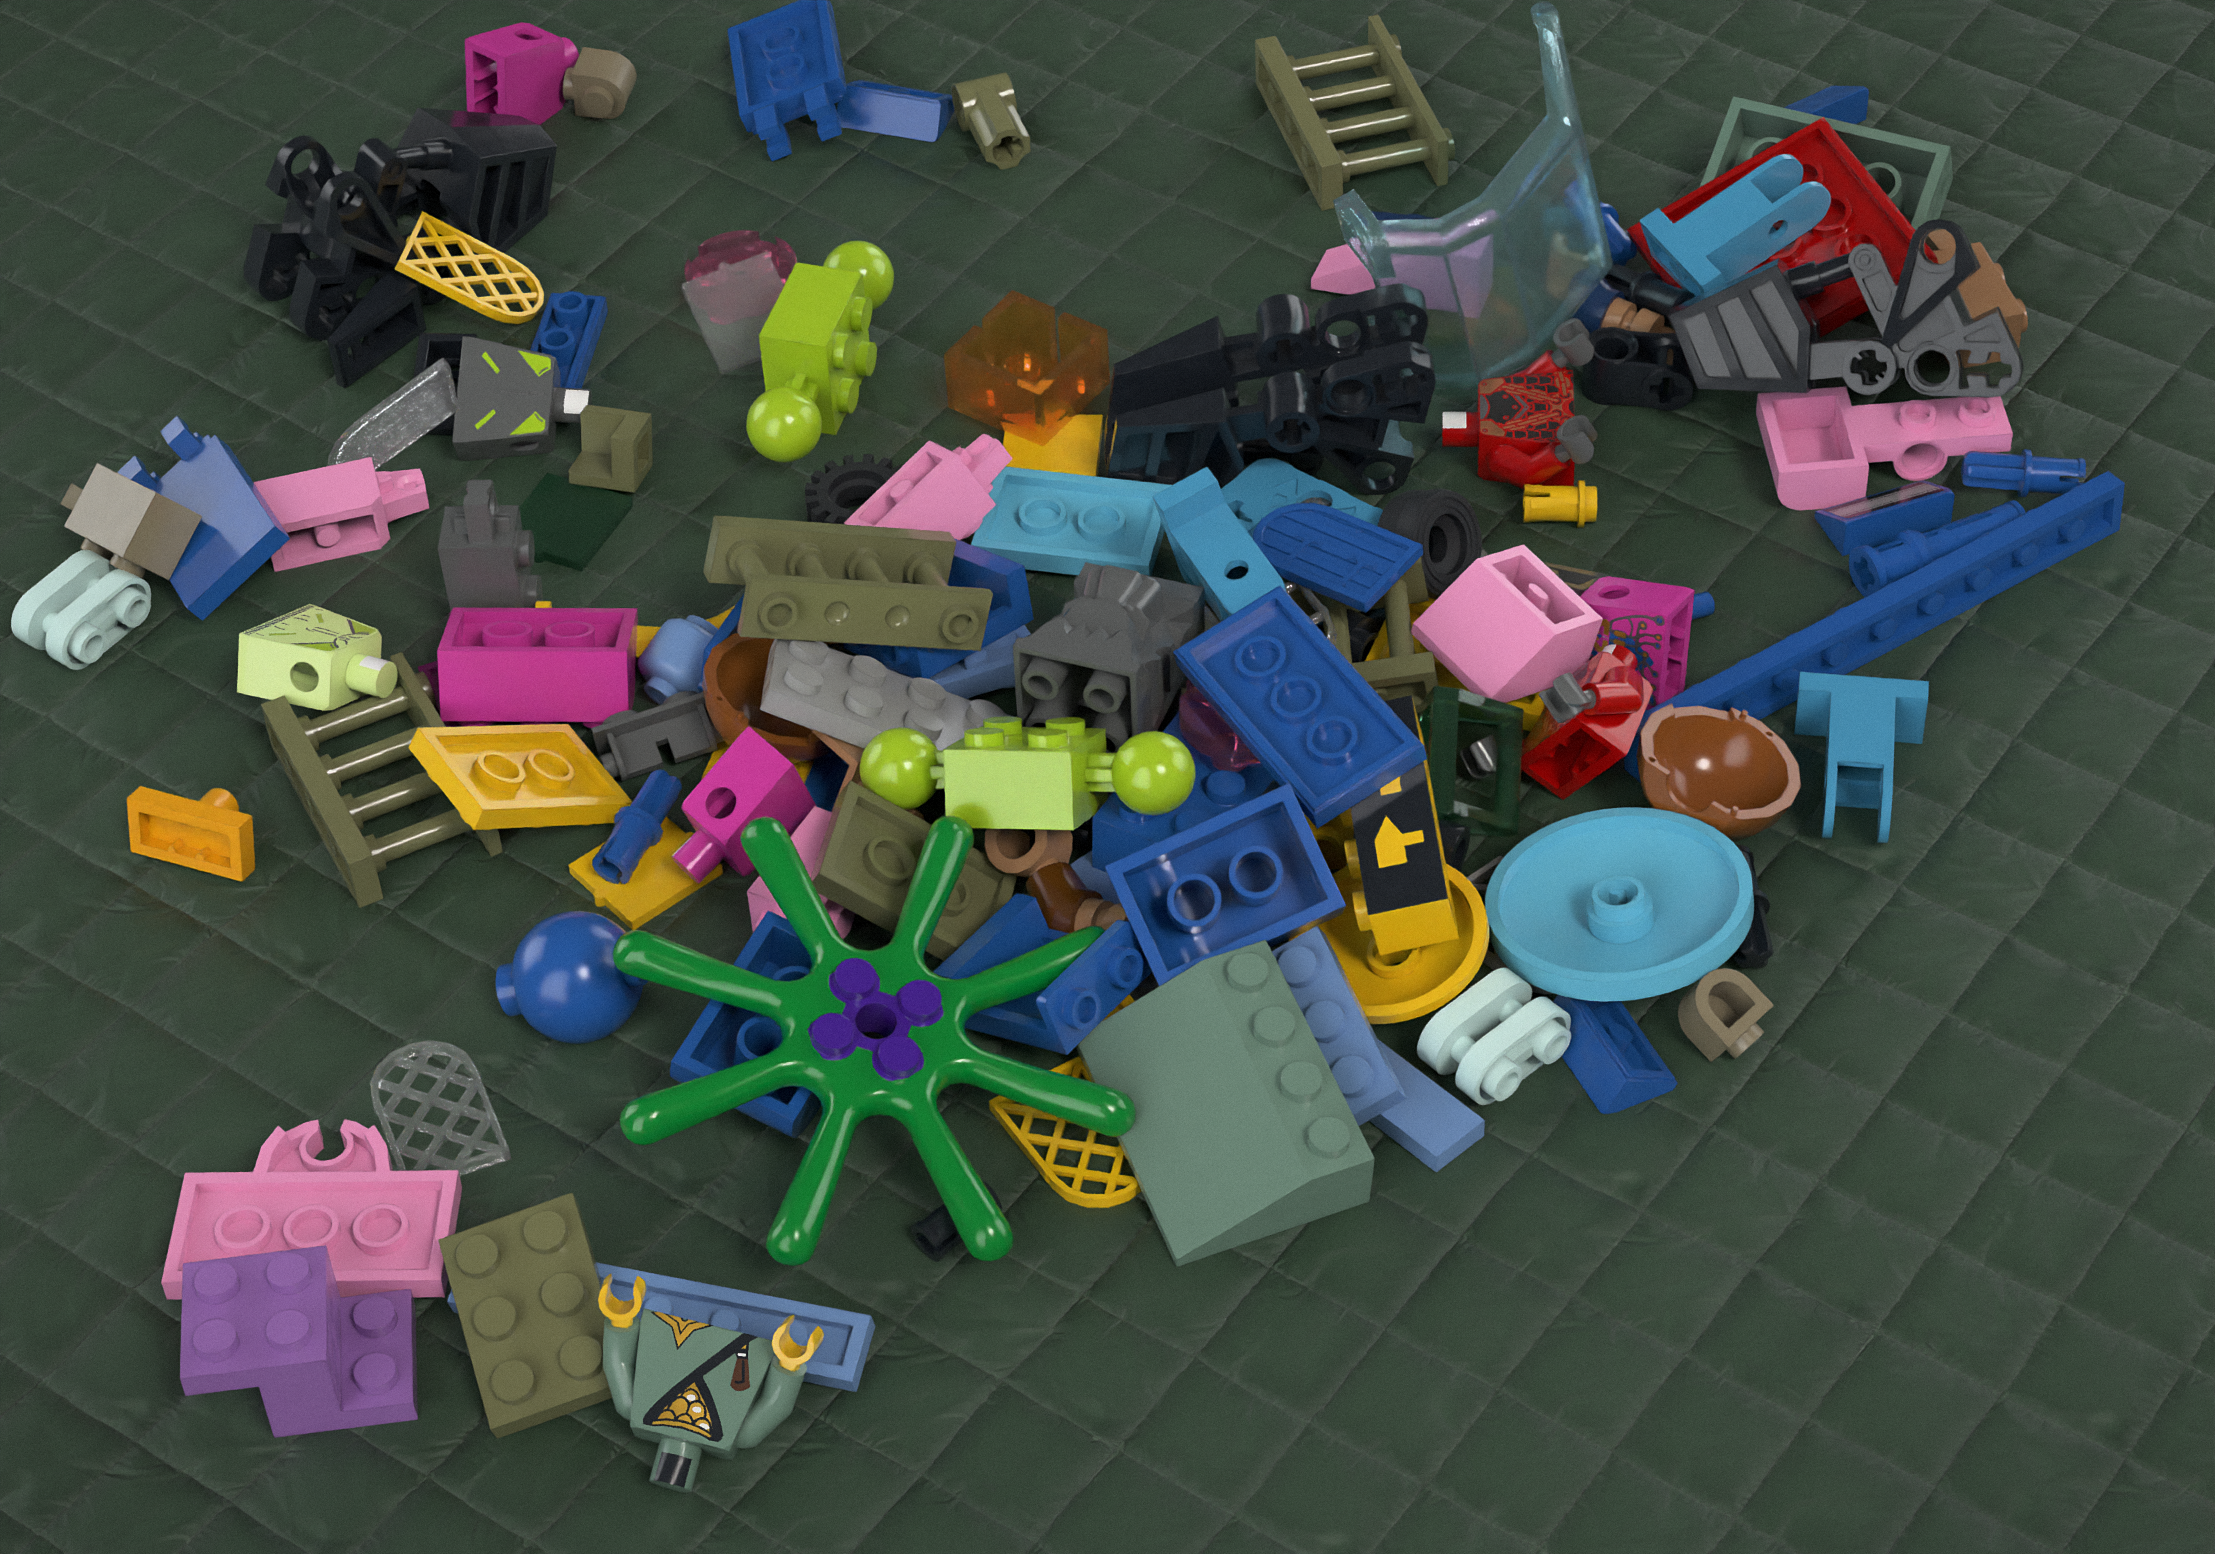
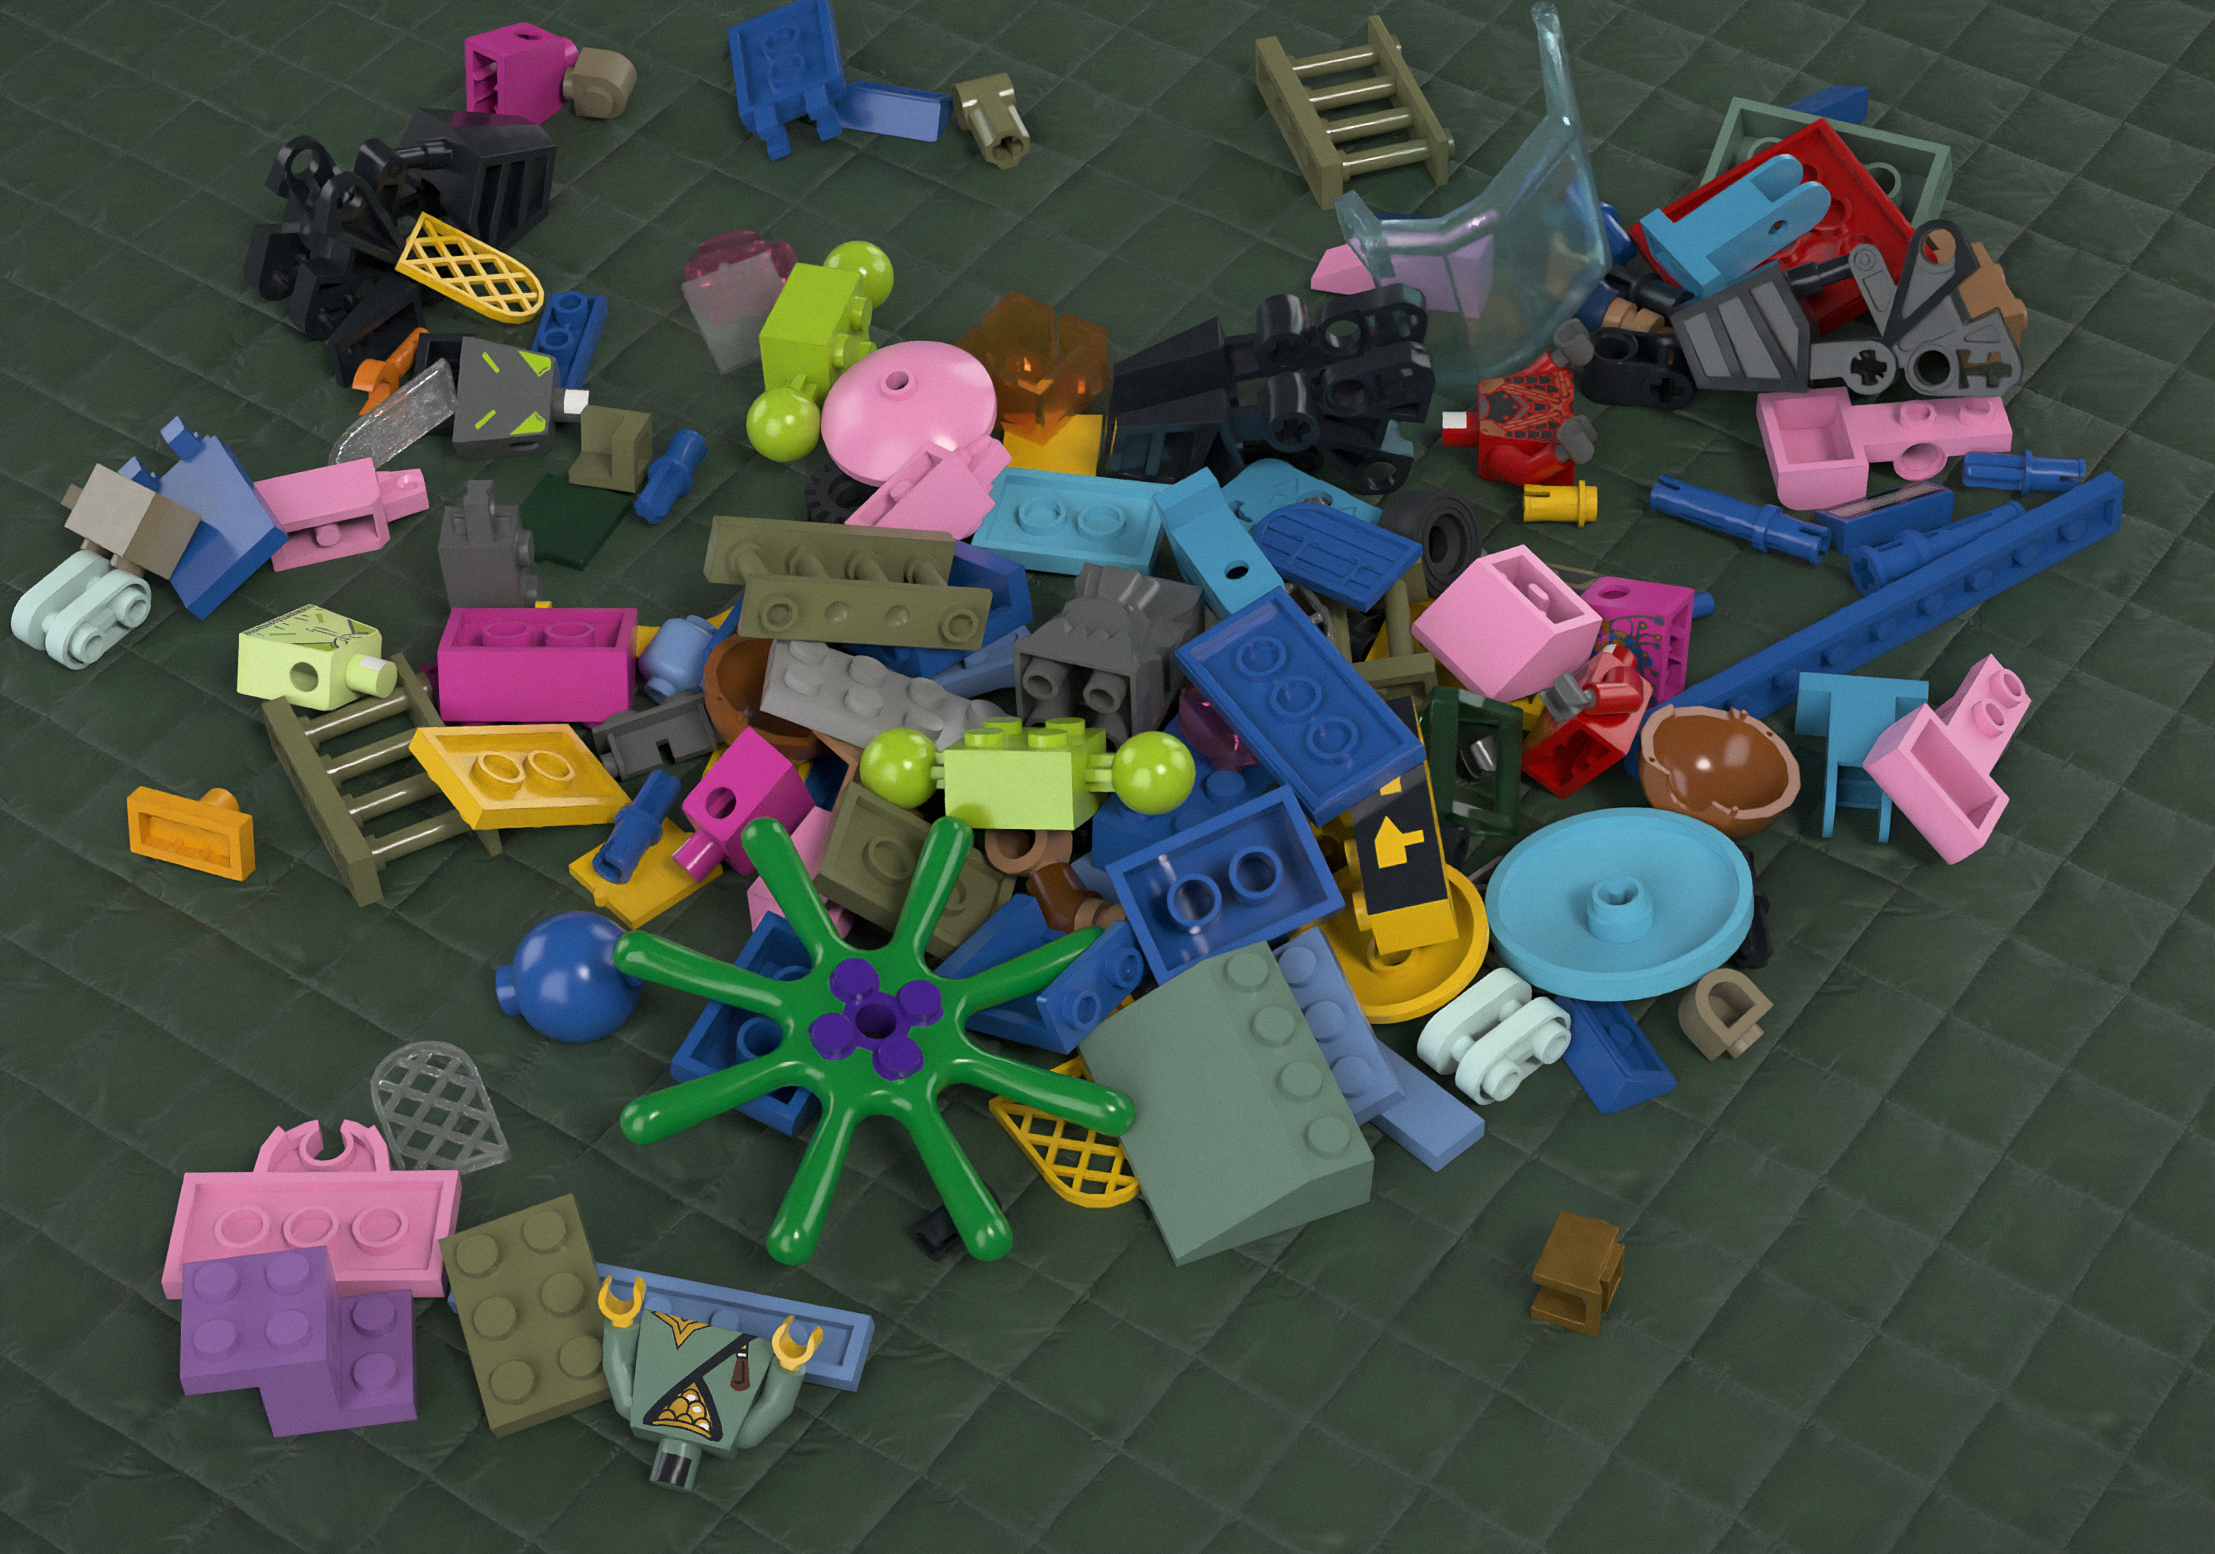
(383, 377): none -> orange piece
(671, 475): none -> blue axle
(901, 400): none -> bright pink dish
(1578, 1273): none -> pearl gold window
(1760, 525): none -> blue pin
(1942, 760): none -> bright pink plate

